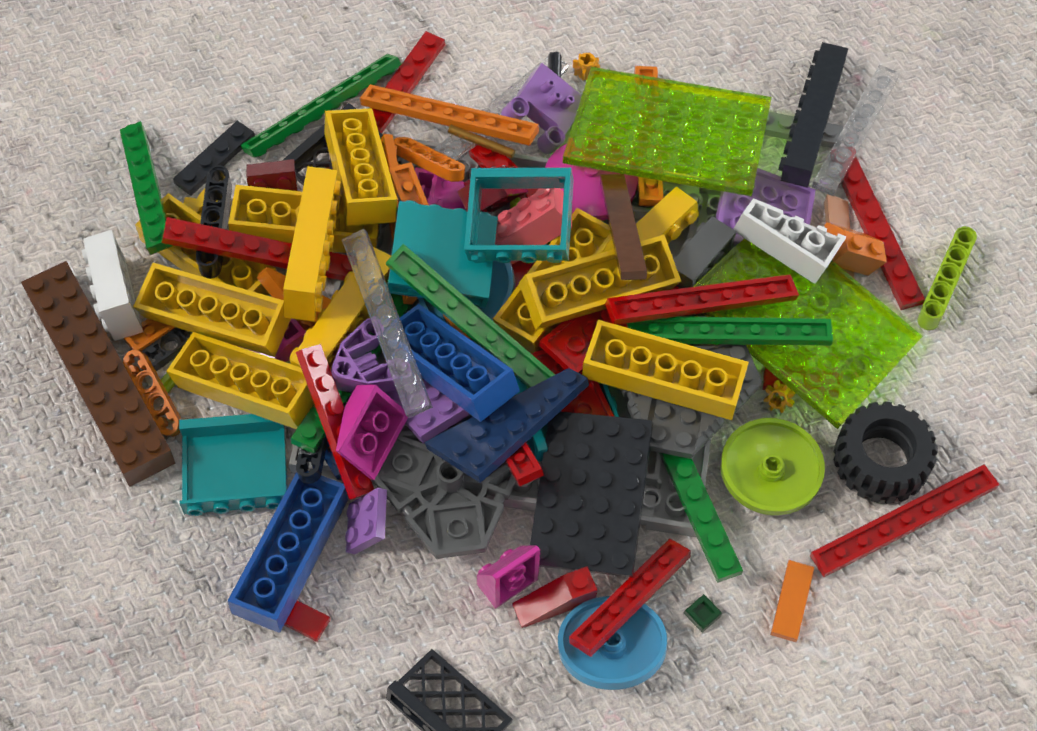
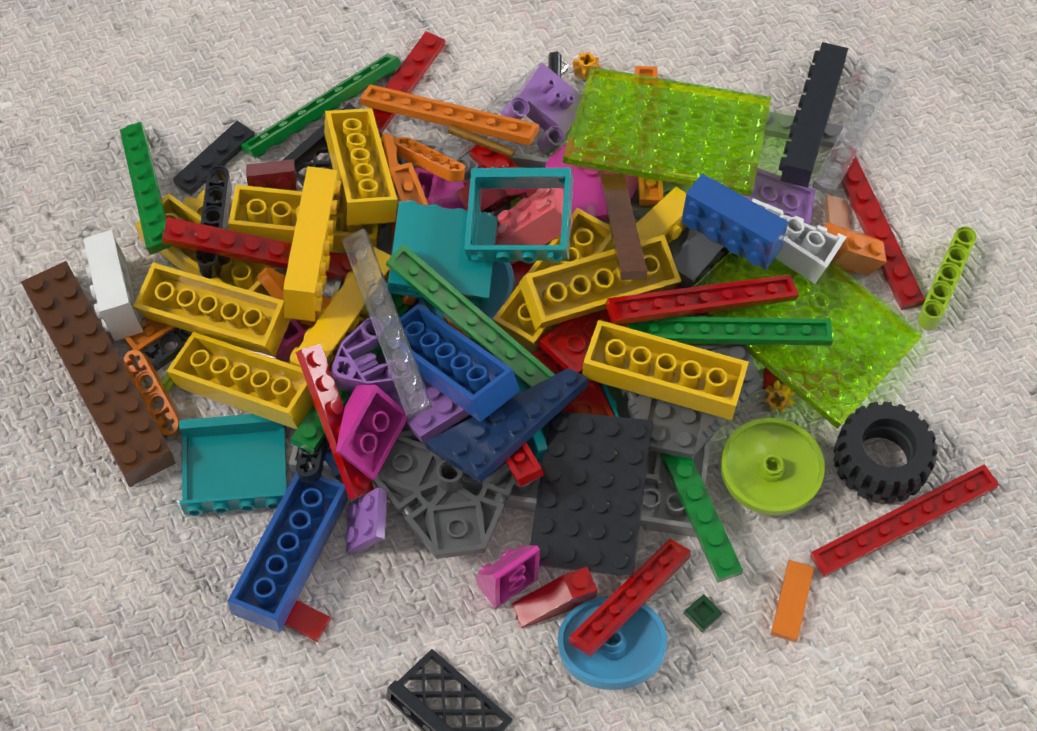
(734, 221): none -> blue brick

